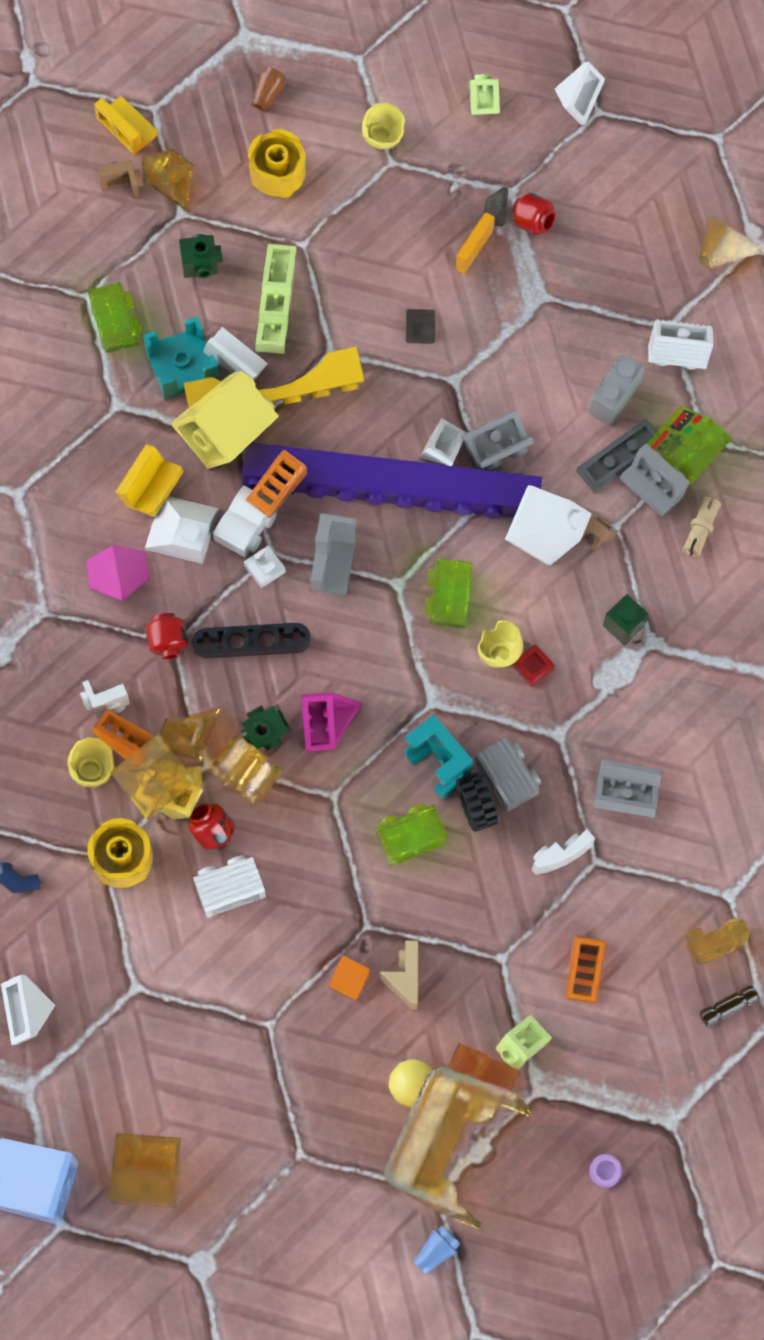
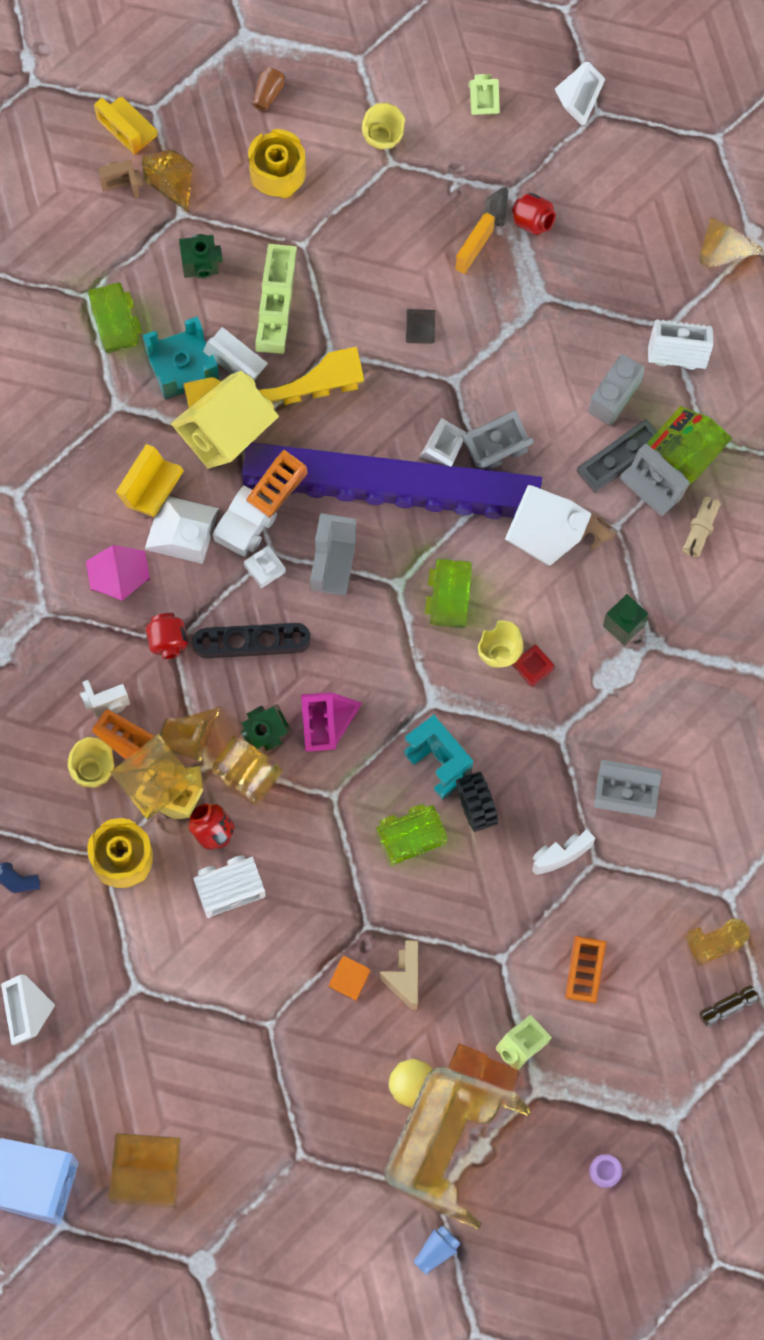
(507, 774): light grey brick -> none

